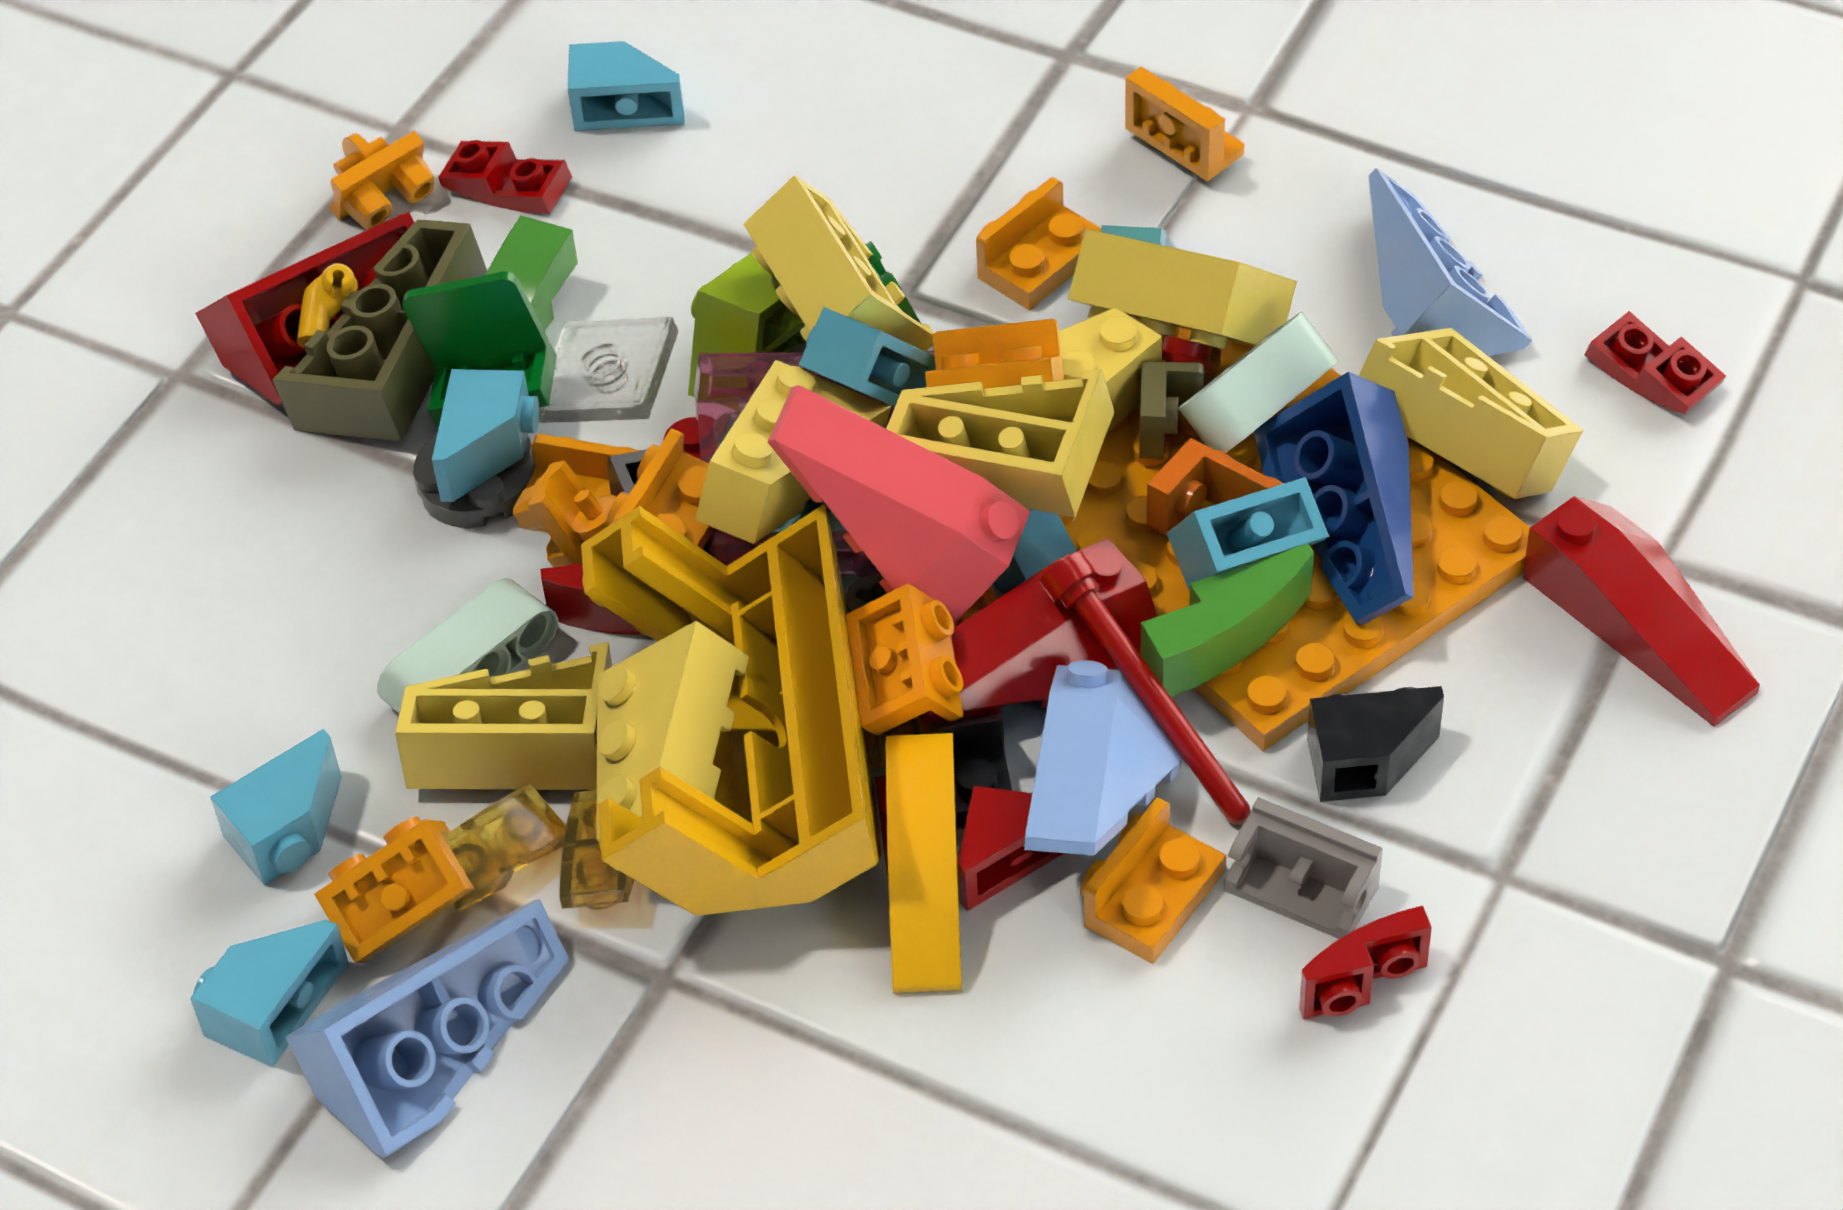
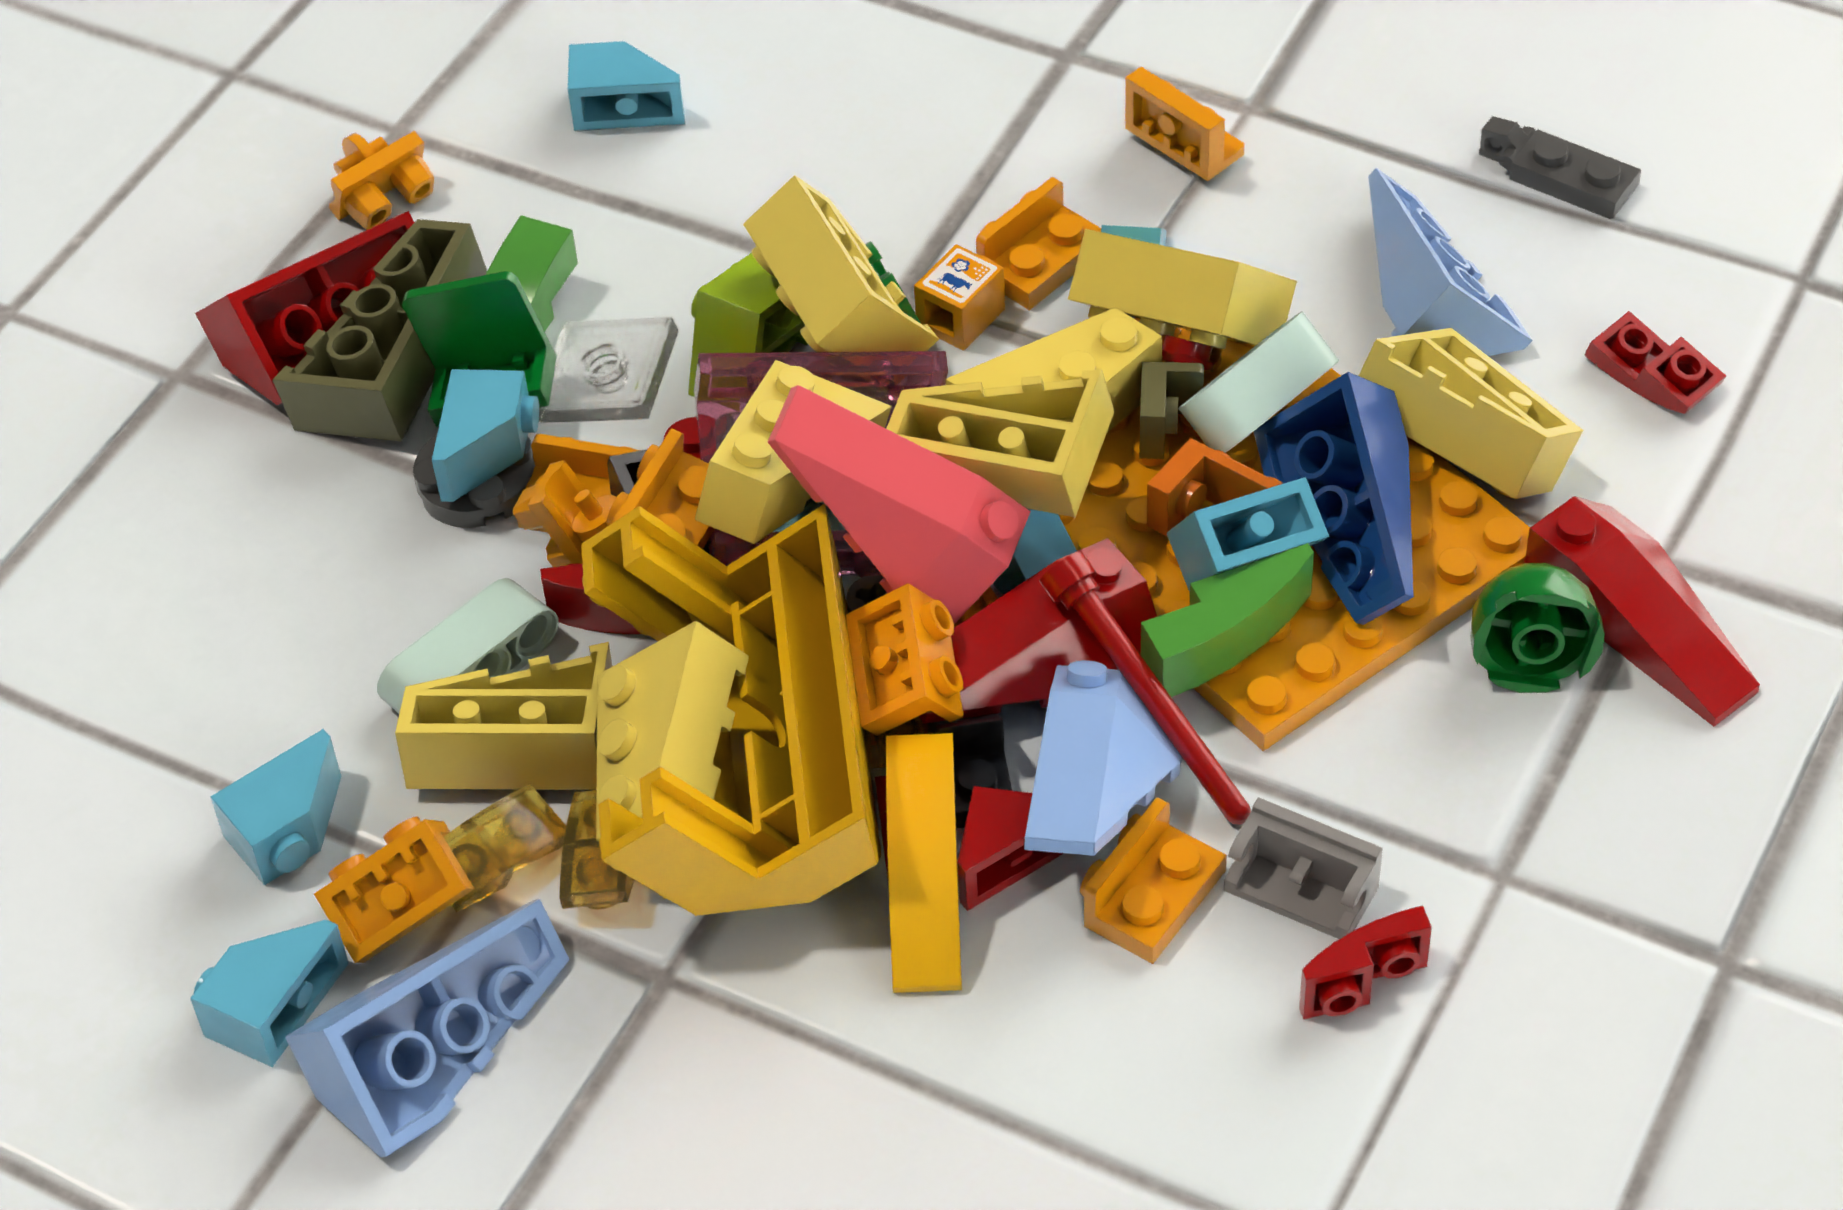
(323, 300): yellow arm -> none
(495, 177): red slope -> none
(864, 357): medium azure slope -> none
(960, 296): none -> light orange brick
(997, 354): light orange bracket -> none
(1370, 739): black slope -> none
(1535, 628): none -> green cylinder
(1559, 167): none -> dark grey hinge

